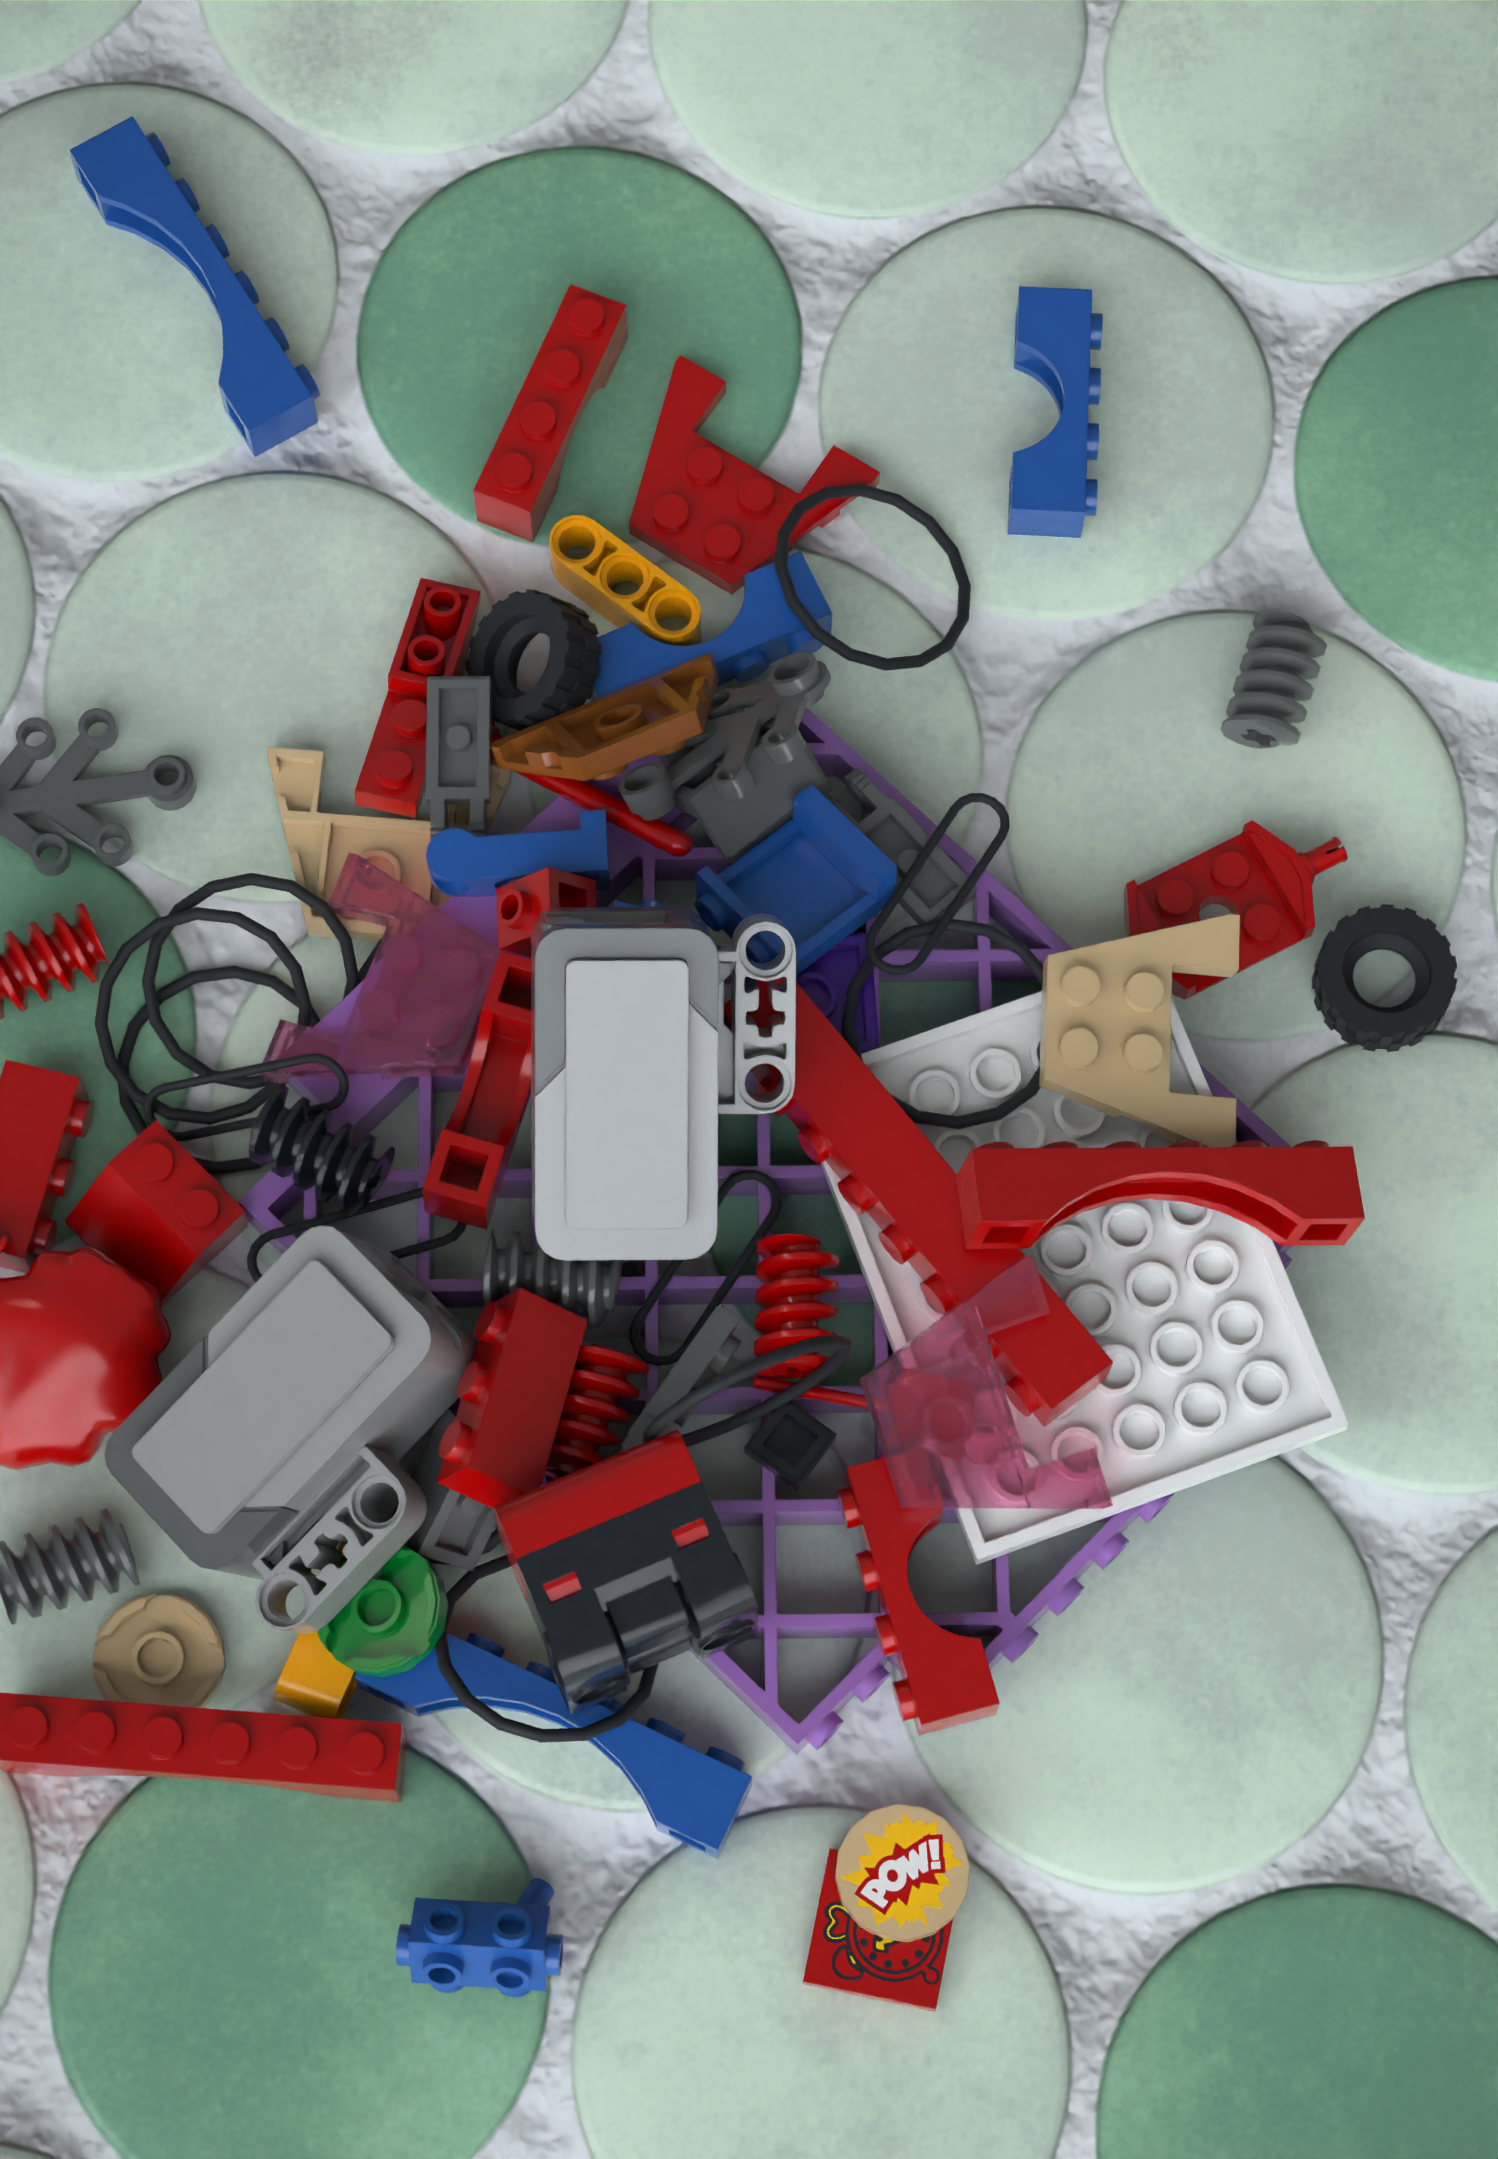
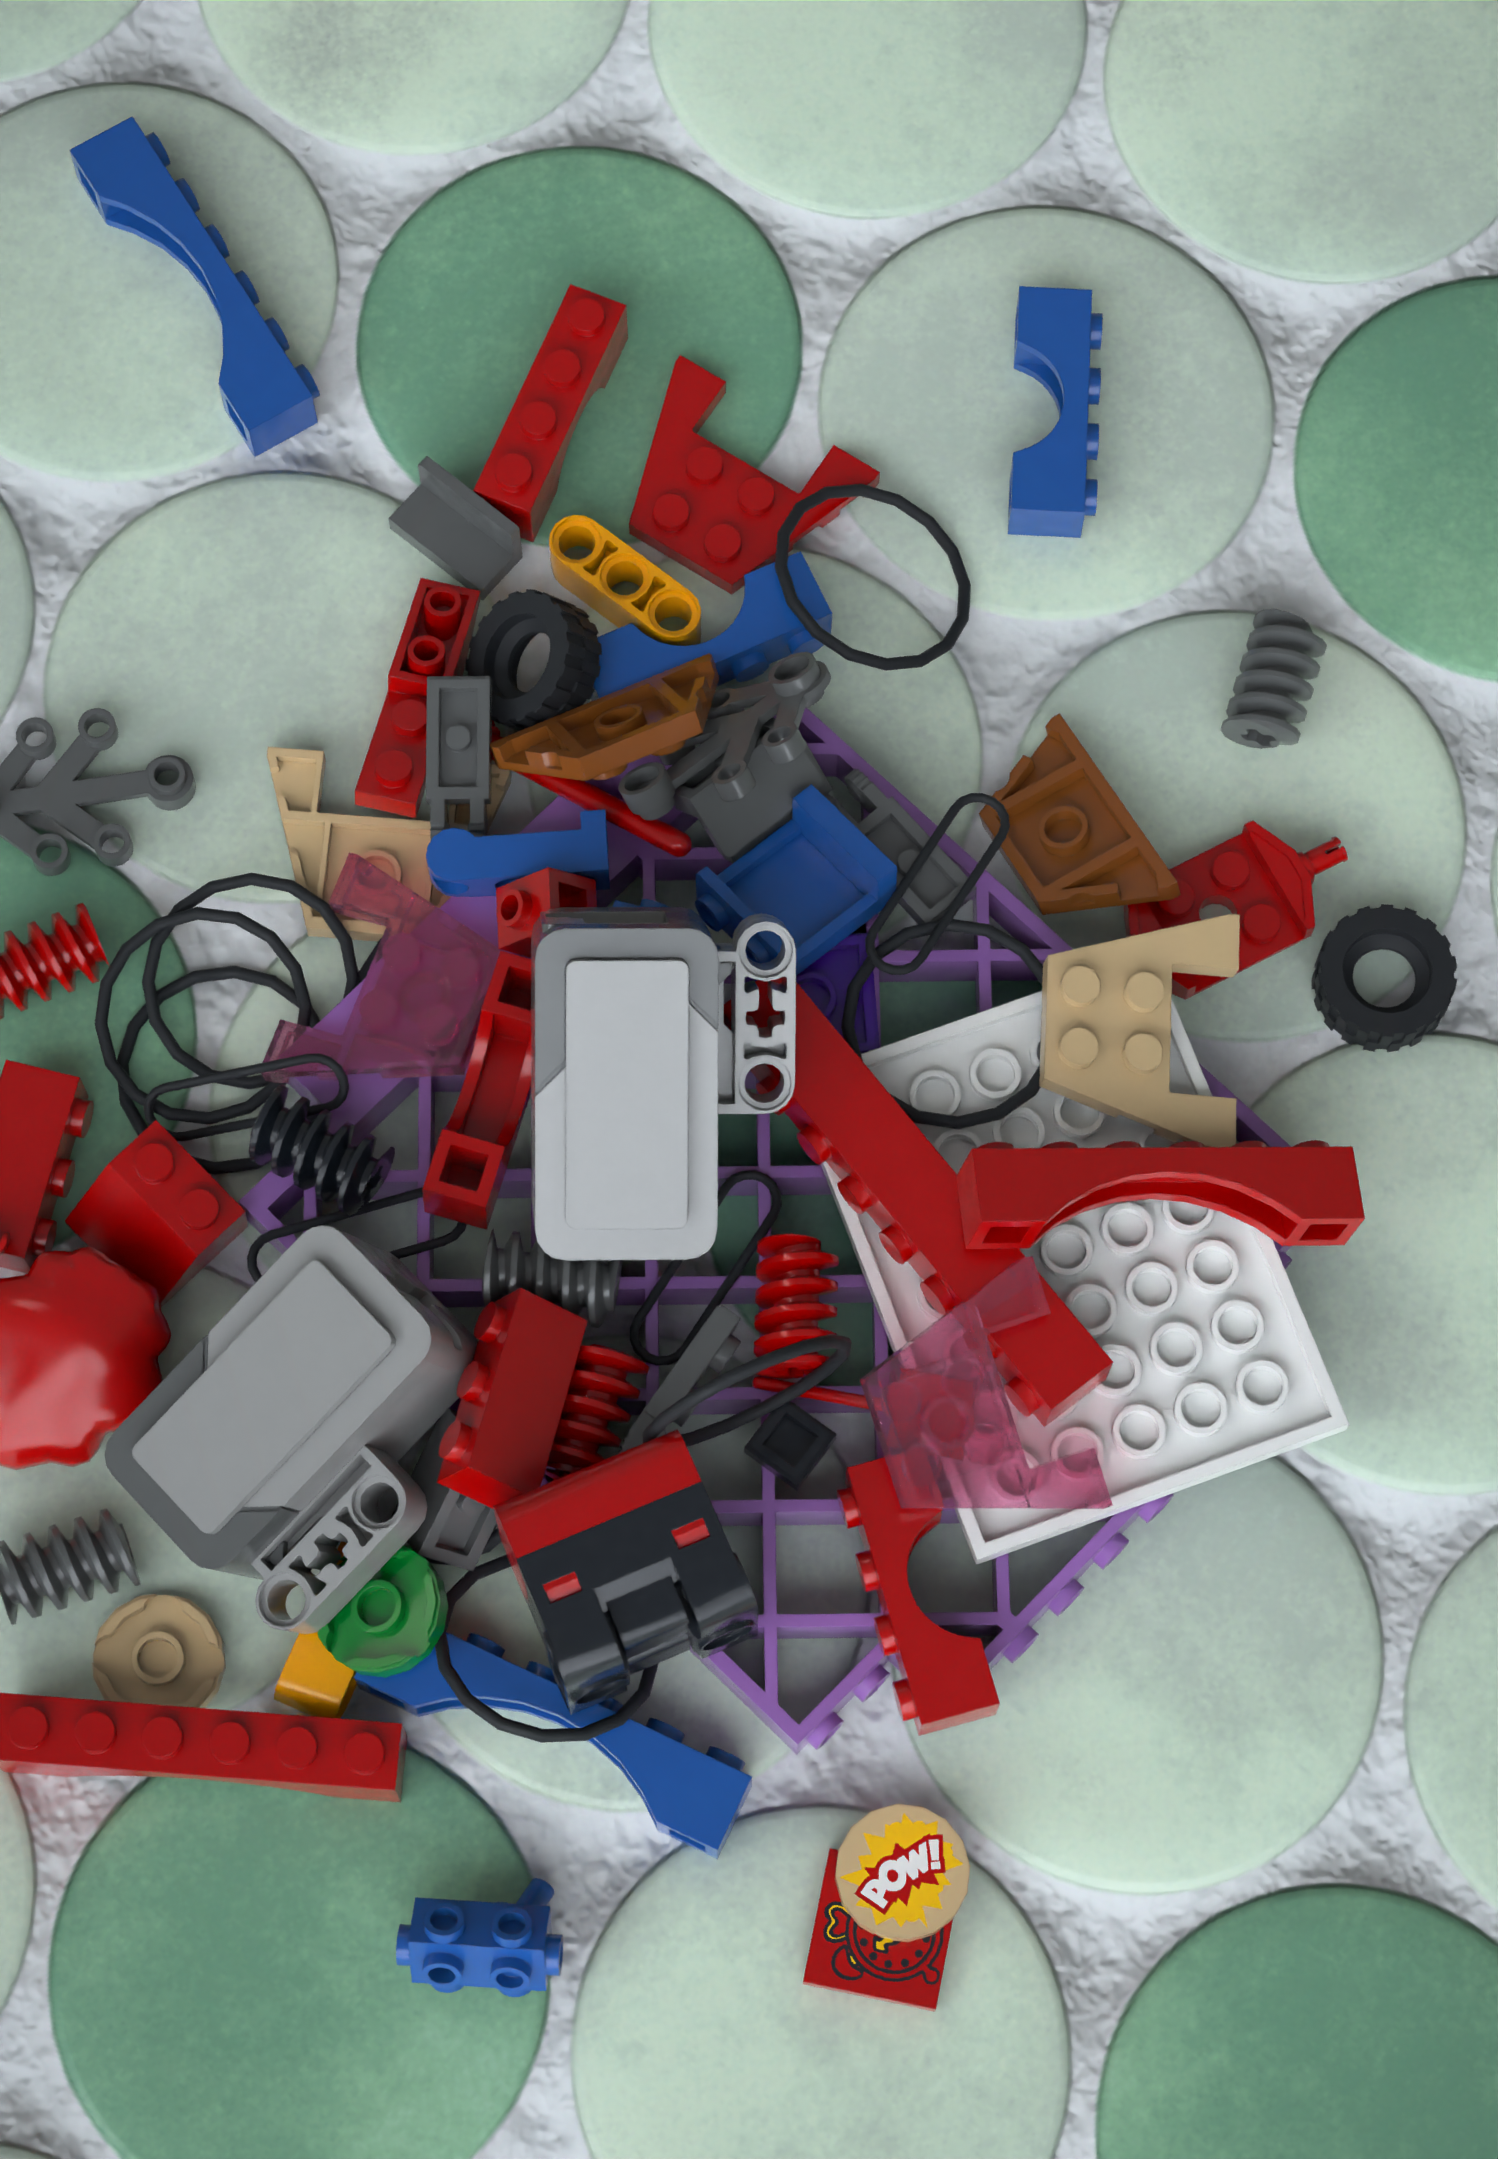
(458, 530): none -> dark grey panel
(1073, 834): none -> dark orange wing

